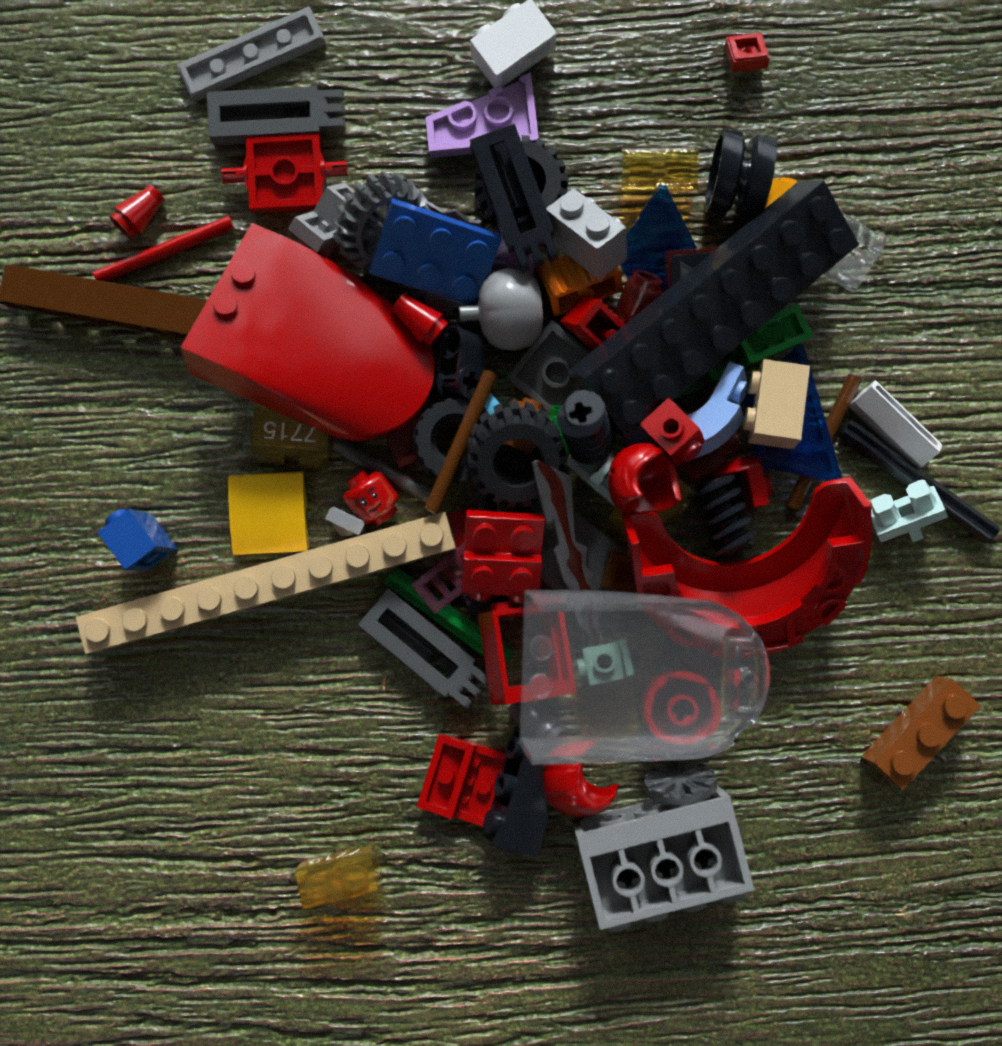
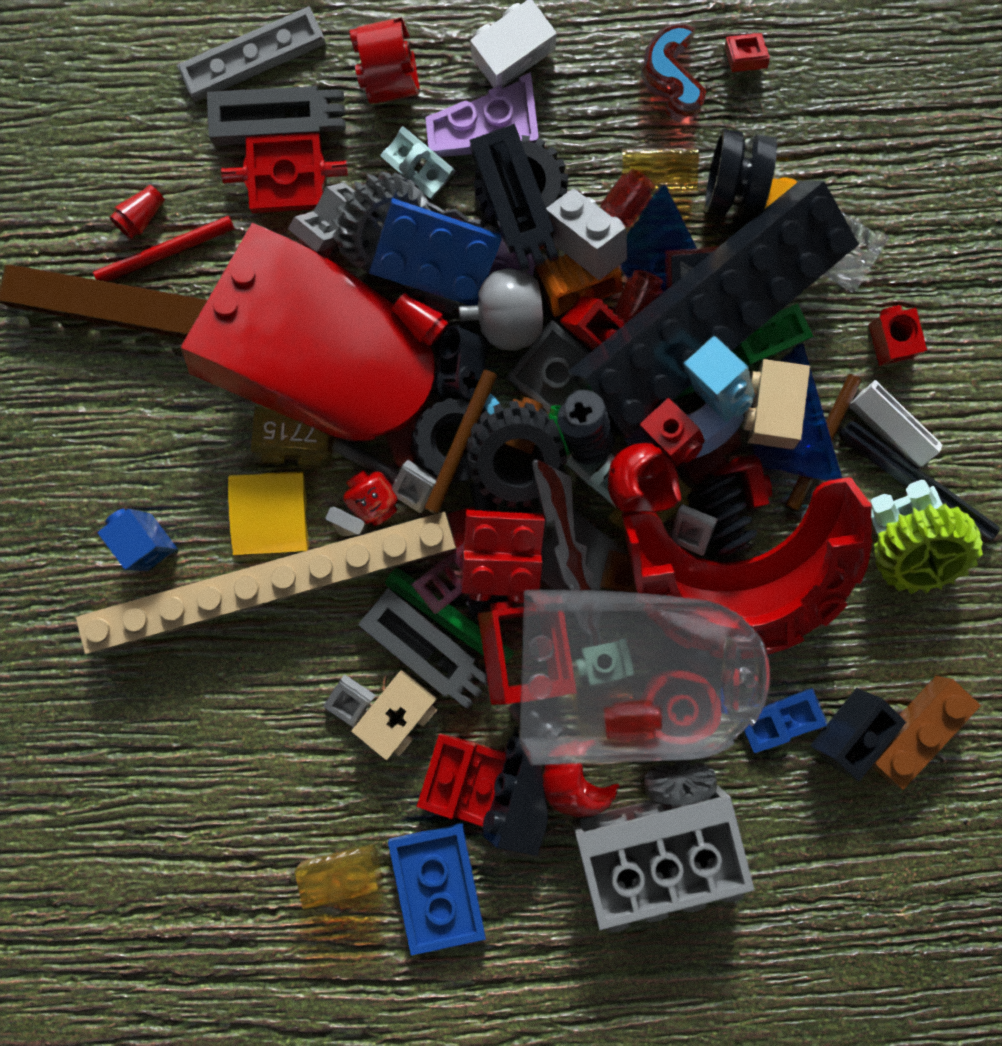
(349, 700): none -> light grey tile
(381, 733): none -> tan brick
(387, 62): none -> red brick
(406, 153): none -> light aqua hips
(413, 486): none -> light grey tile
(436, 889): none -> blue plate
(628, 197): none -> clear red brick
(632, 720): none -> clear red brick
(667, 77): none -> clear red animal
(693, 529): none -> light grey tile
(721, 379): none -> medium azure brick
(785, 720): none -> blue slope
(858, 734): none -> black brick
(886, 347): none -> red brick
(928, 548): none -> lime gear

